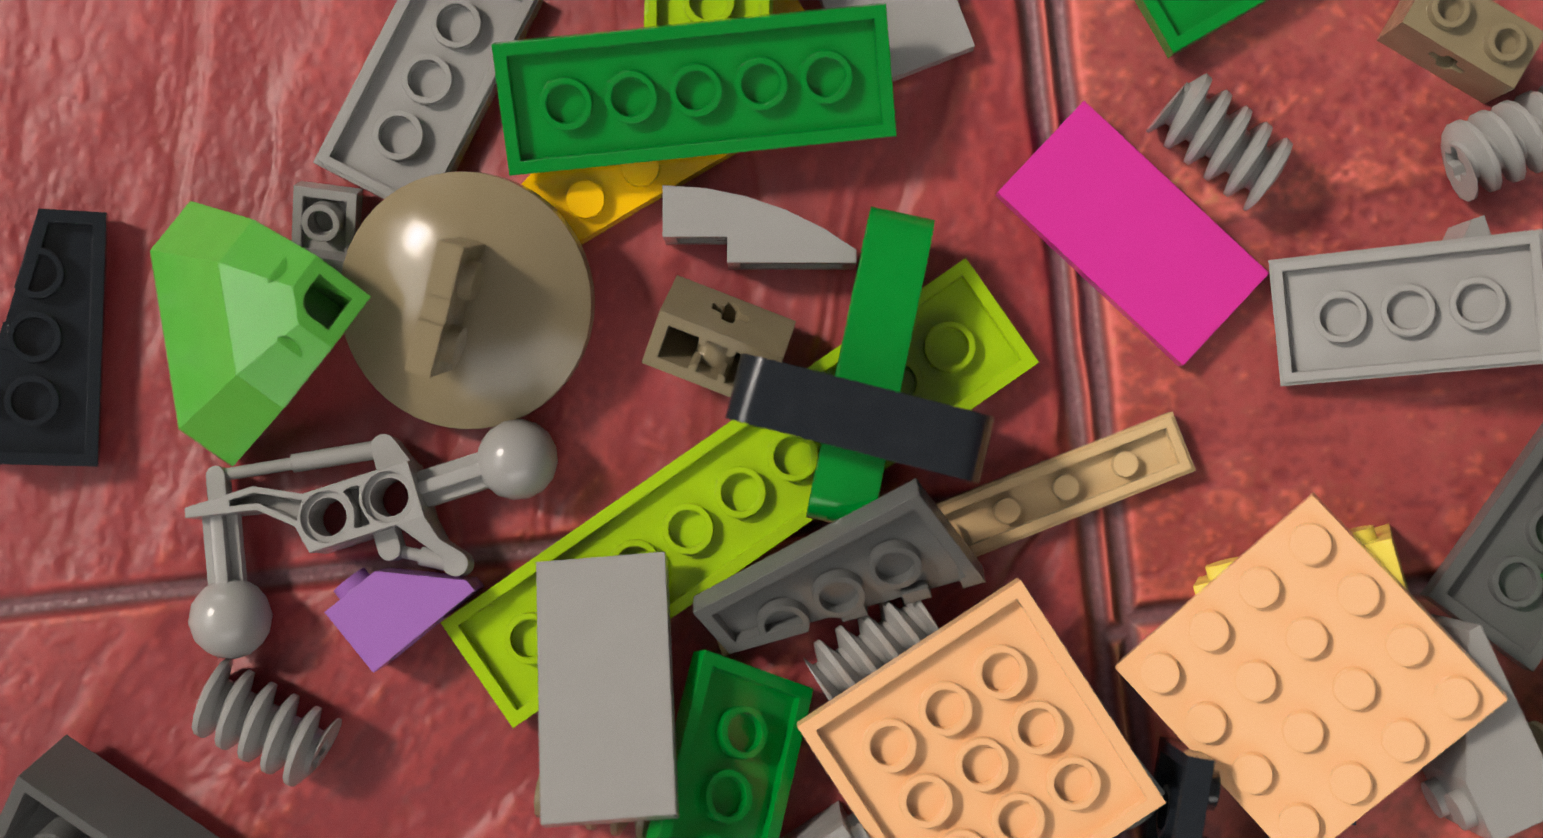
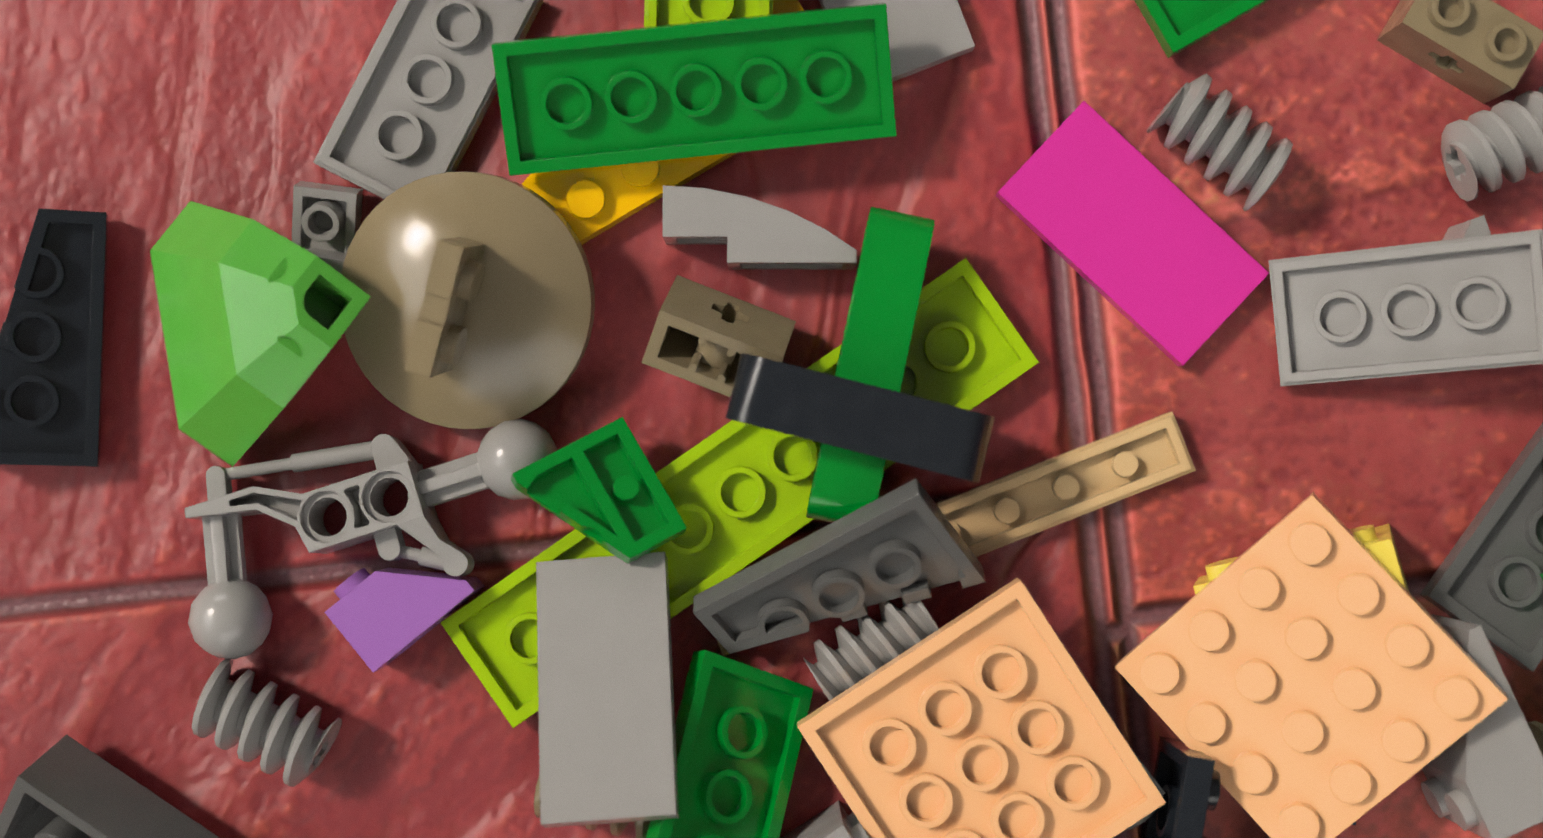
(605, 492): none -> green wing

